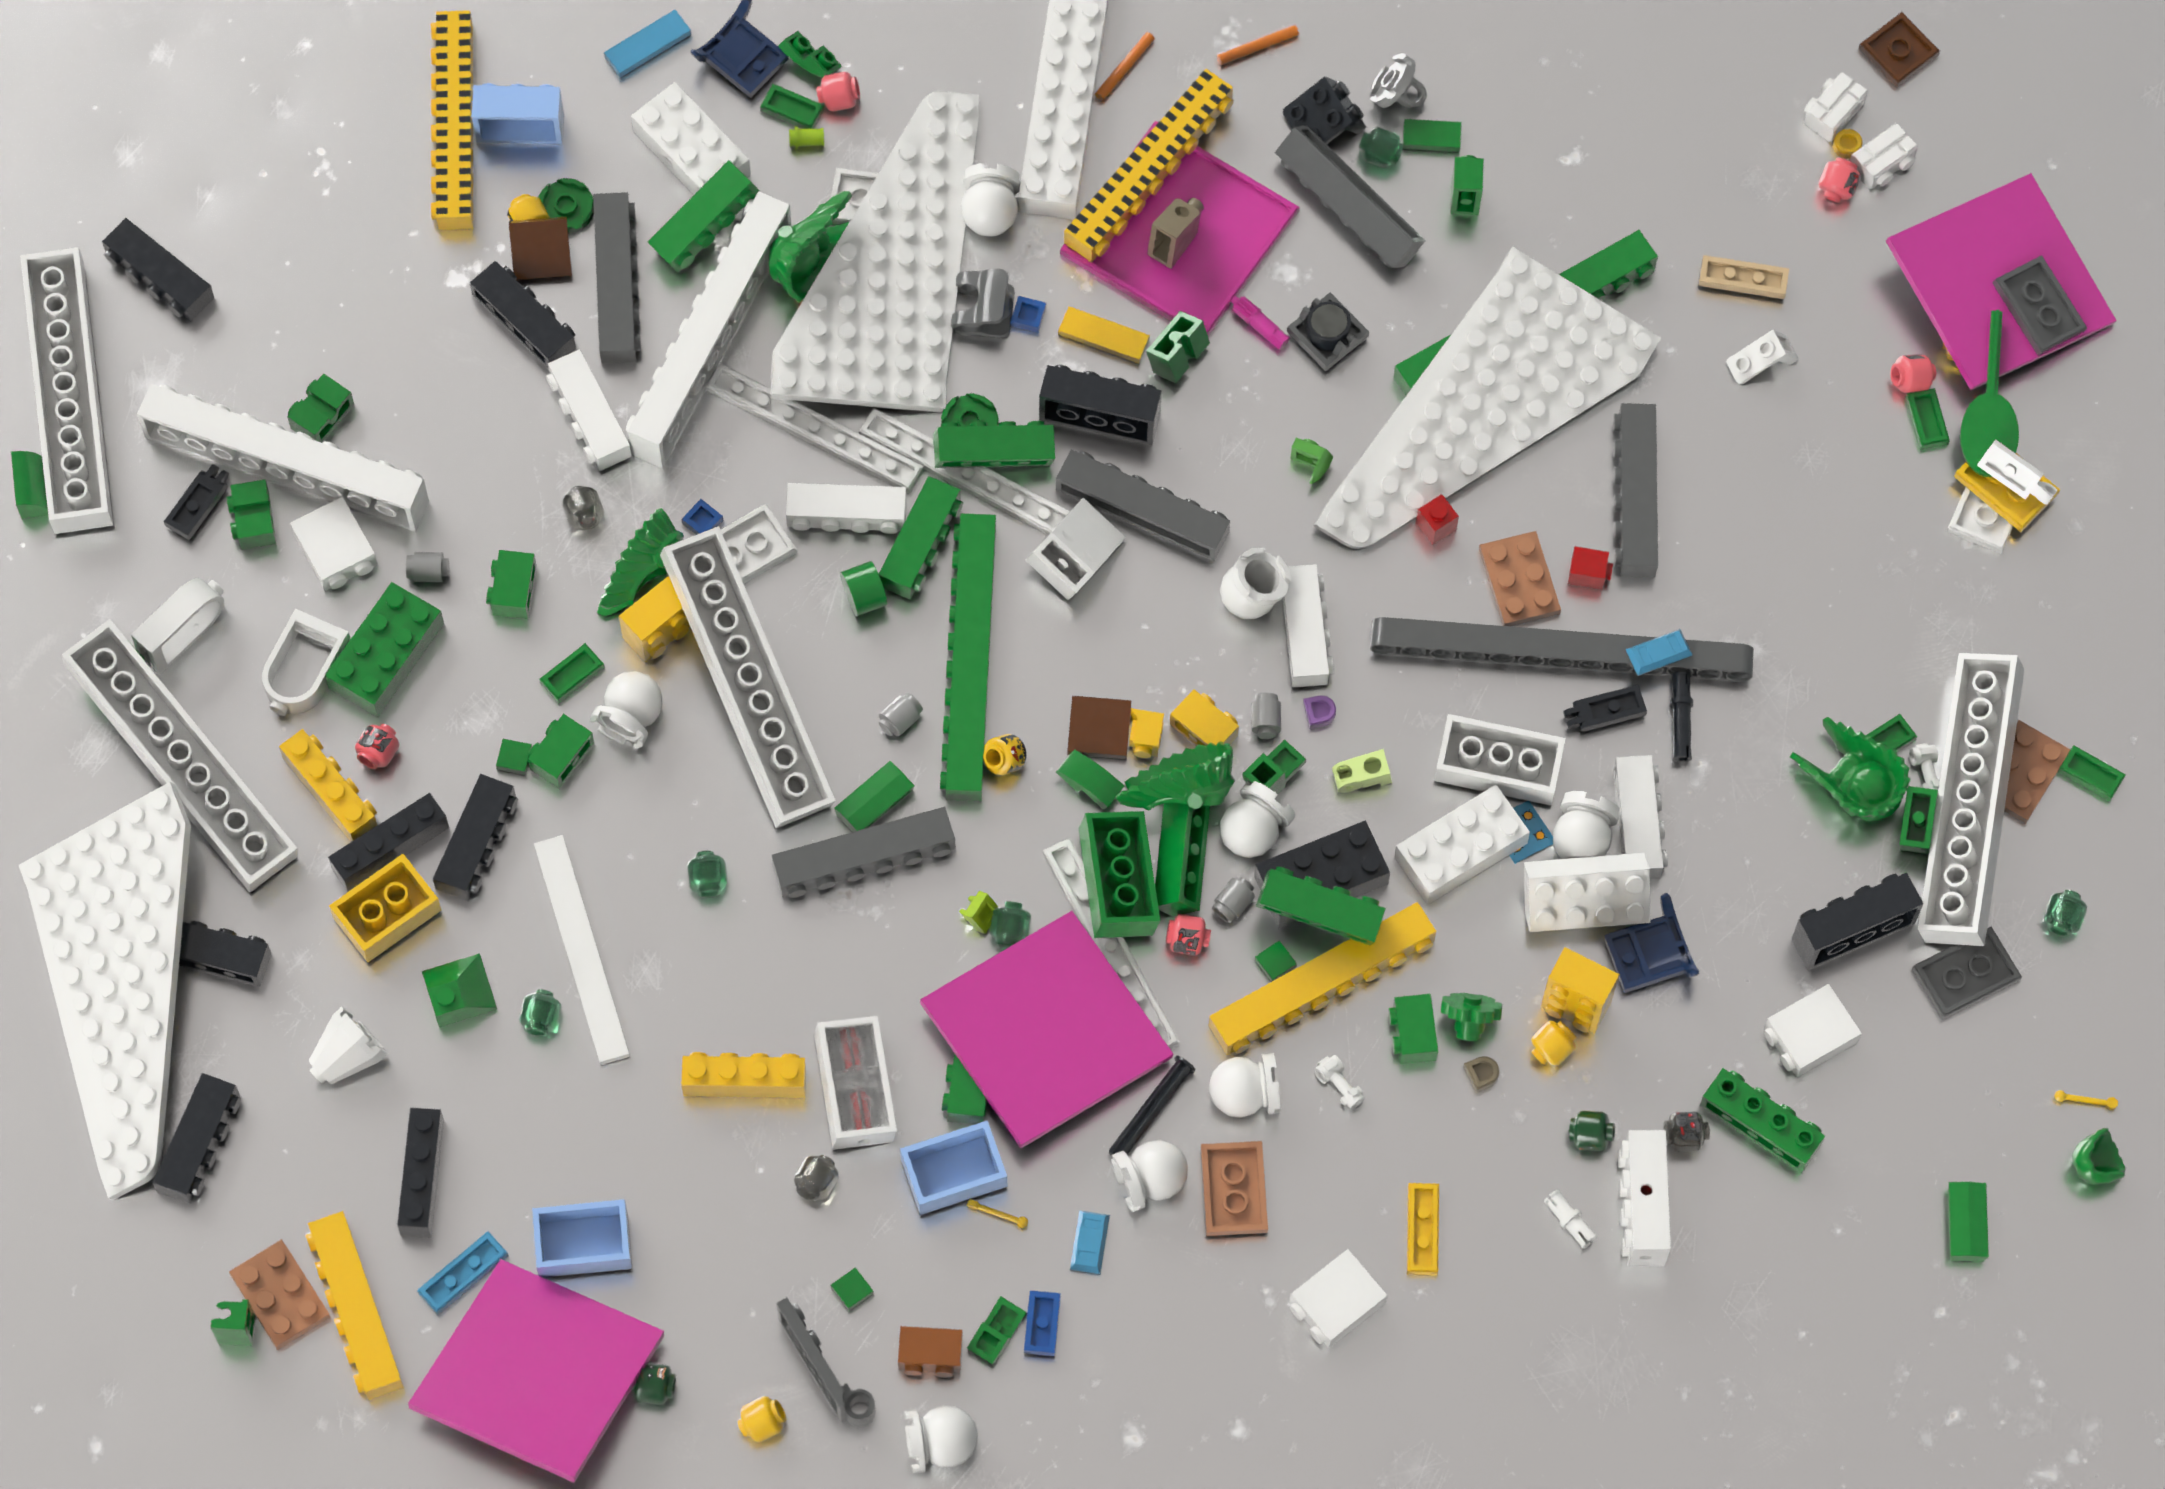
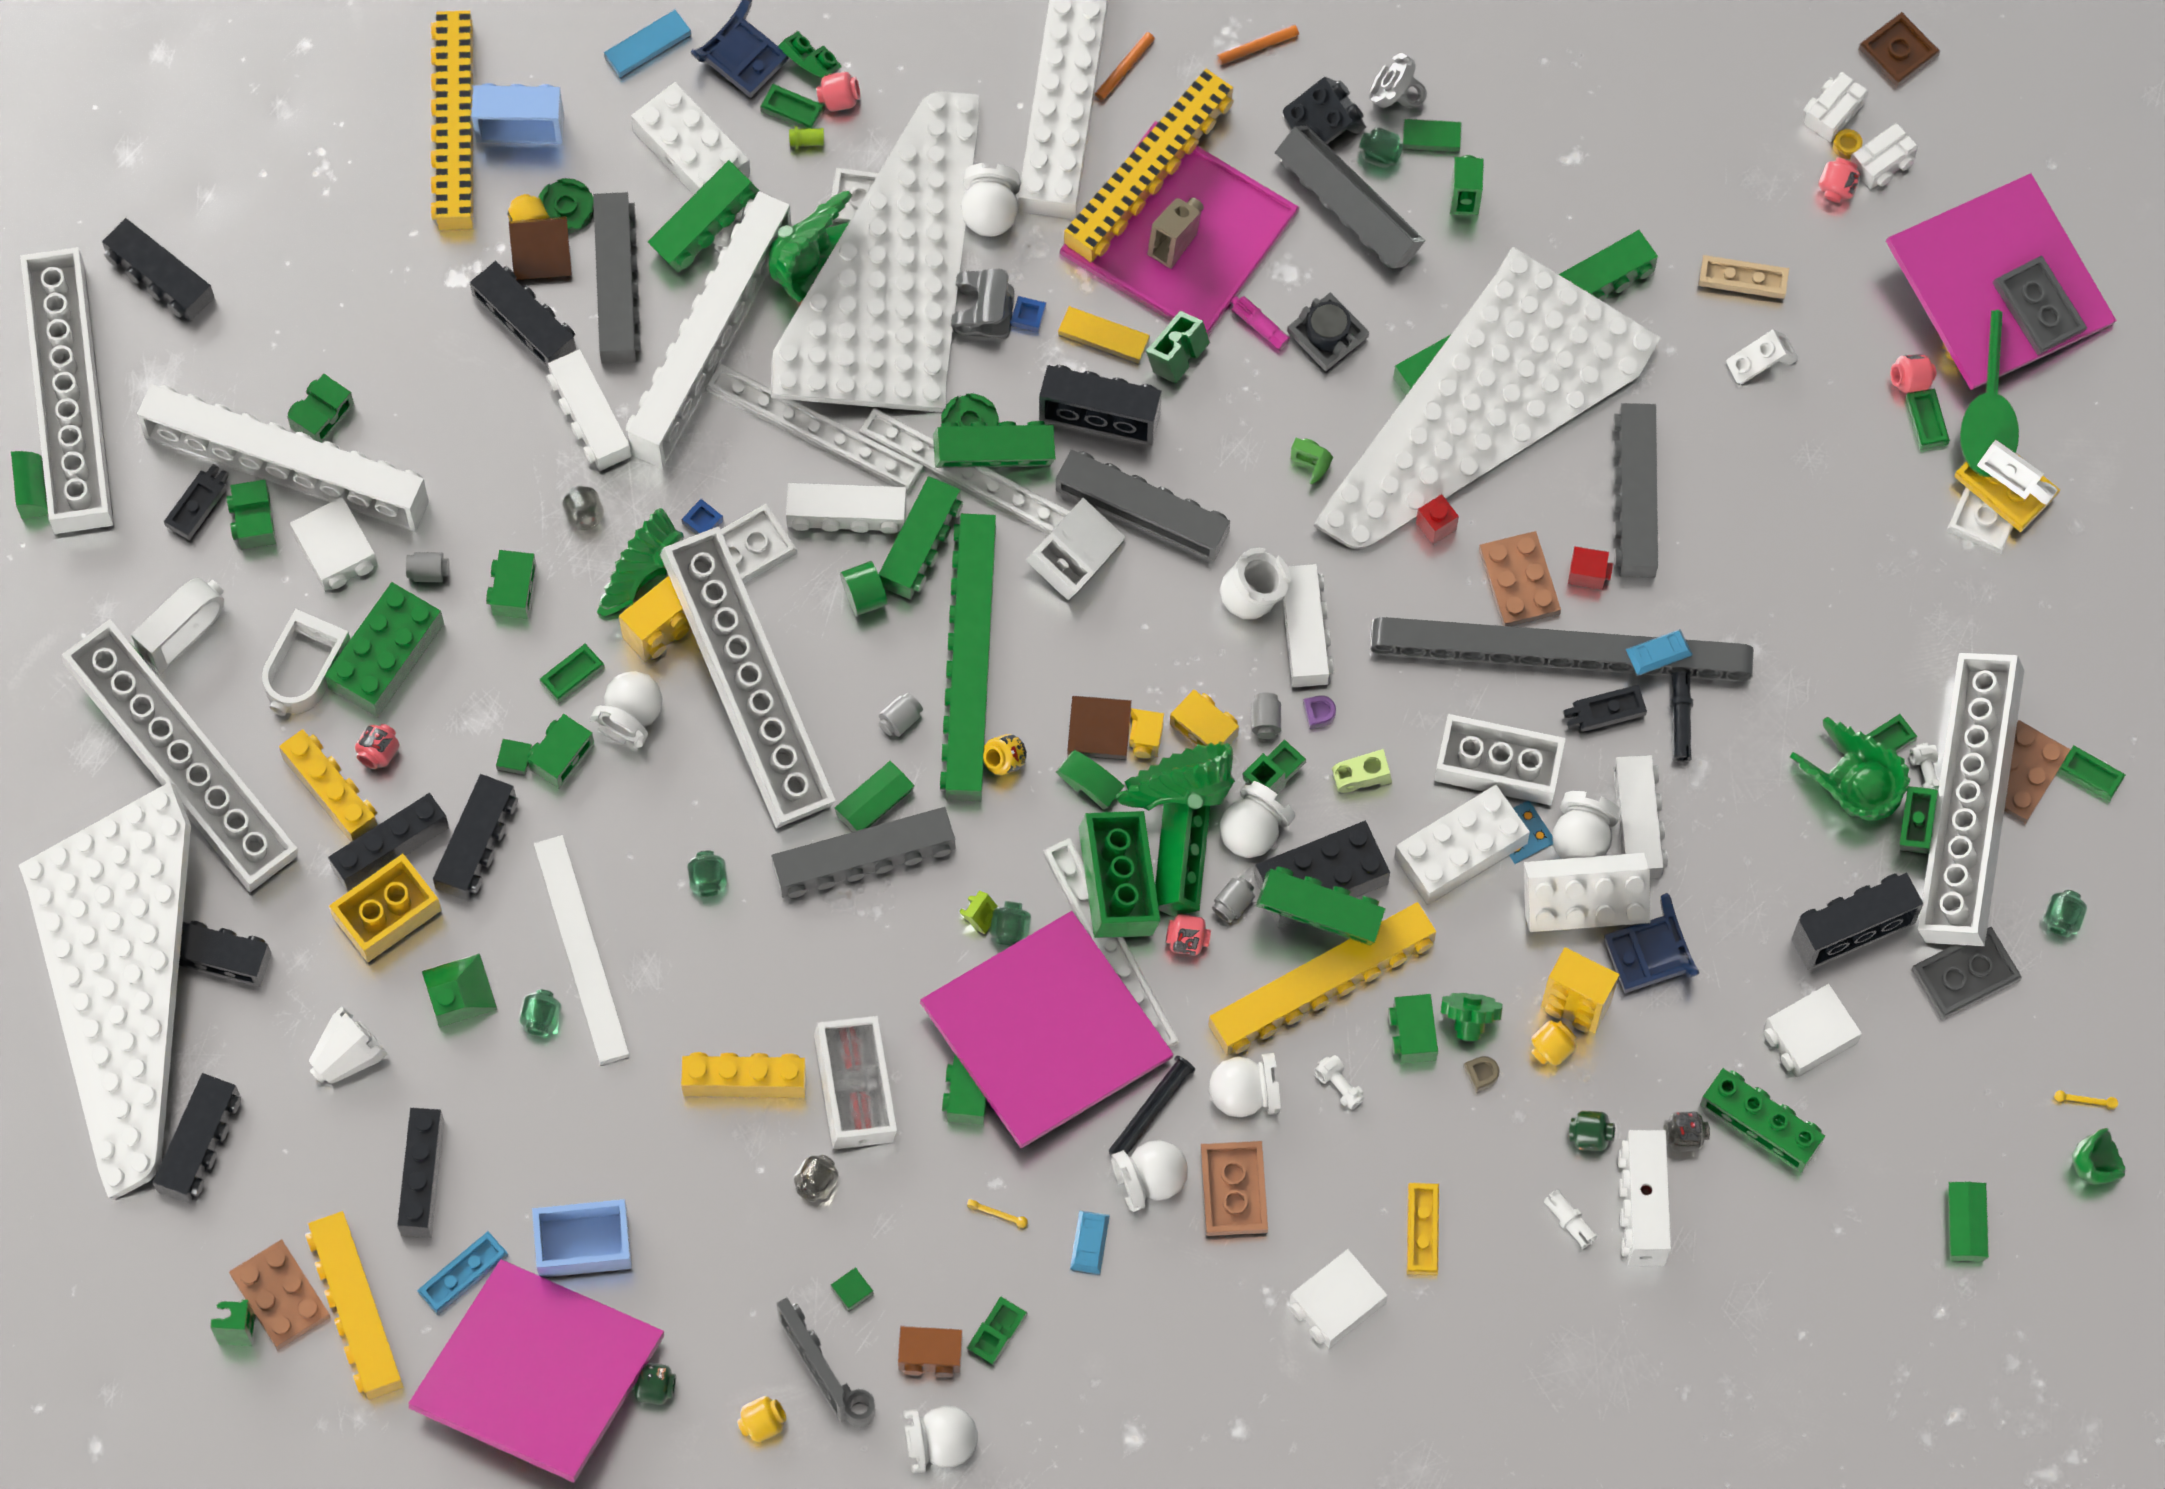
(953, 1167): light blue piece -> none
(1042, 1323): blue plate -> none
(1275, 961): green tile -> none

